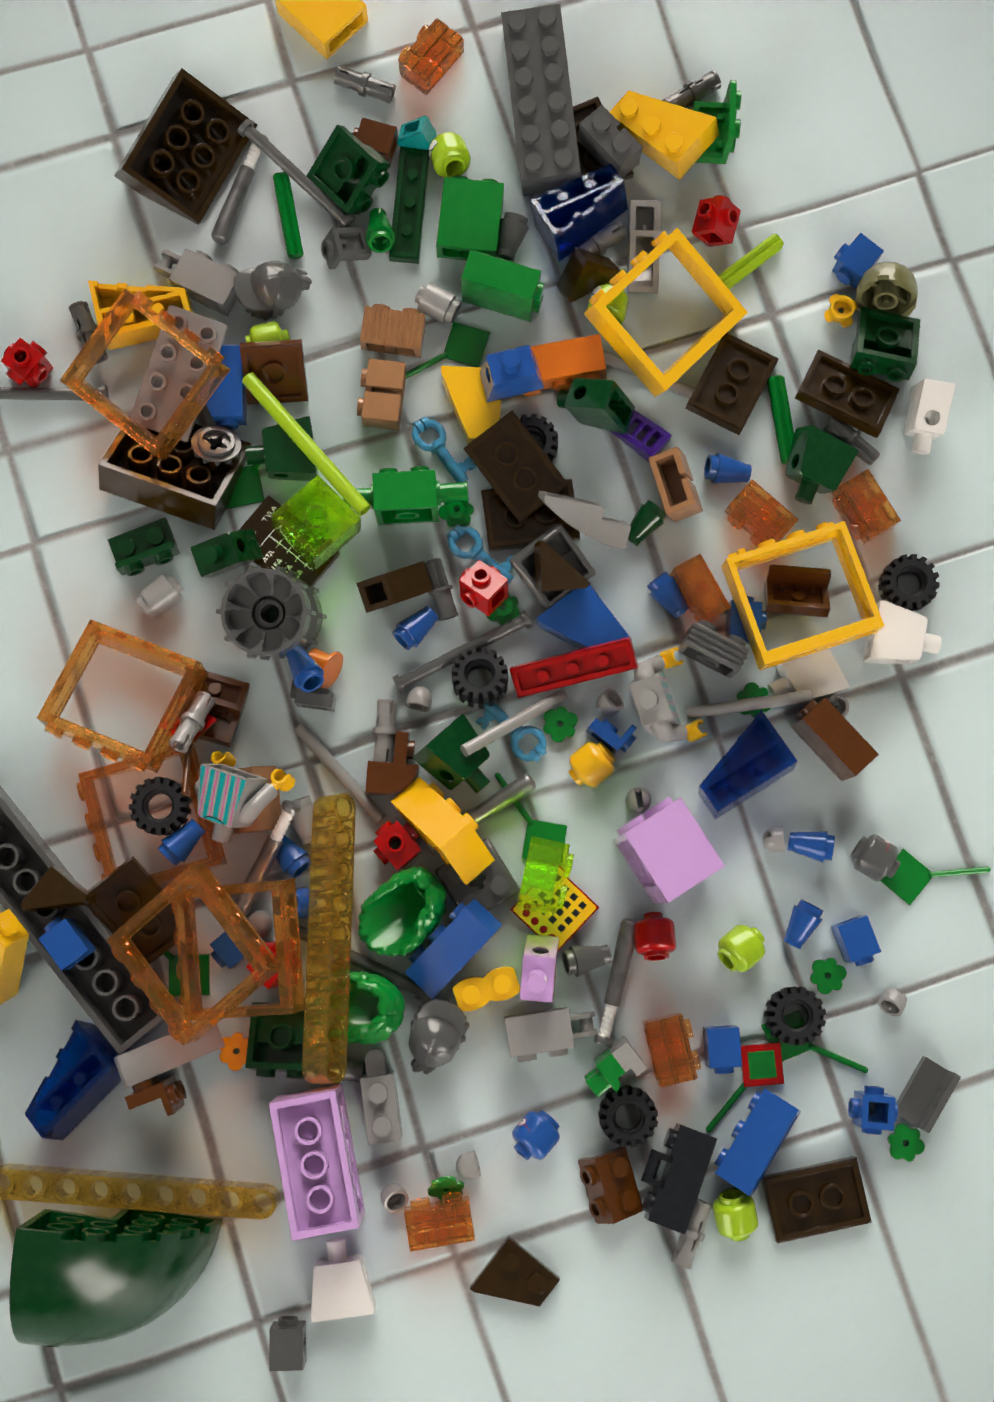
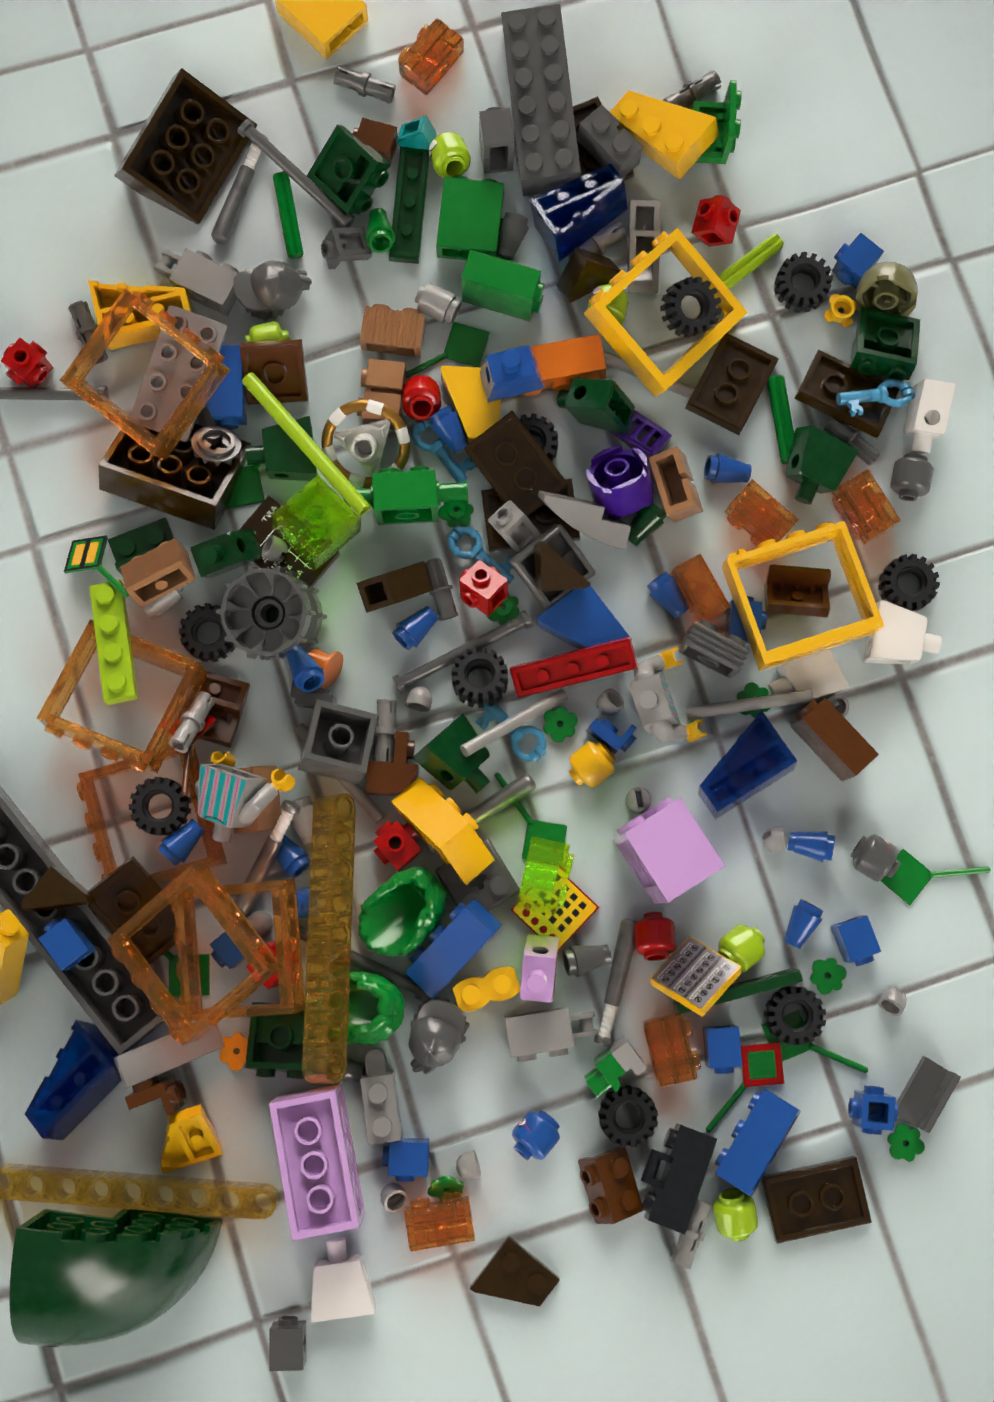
(88, 555): none -> piece
(113, 644): none -> lime plate
(157, 572): none -> medium nougat brick
(188, 1139): none -> yellow wing
(189, 634): none -> black tyre
(273, 549): none -> light grey hinge
(338, 742): none -> dark grey brick
(365, 441): none -> white piece
(407, 1158): none -> blue brick
(421, 397): none -> red head
(449, 429): none -> blue cone
(496, 140): none -> dark grey piece
(514, 526): none -> light grey bracket
(620, 481): none -> dark purple brick
(695, 976): none -> tile
(705, 298): none -> black tyre
(752, 987): none -> dark green tile
(810, 267): none -> black tyre
(880, 394): none -> dark azure piece
(912, 476): none -> dark grey head

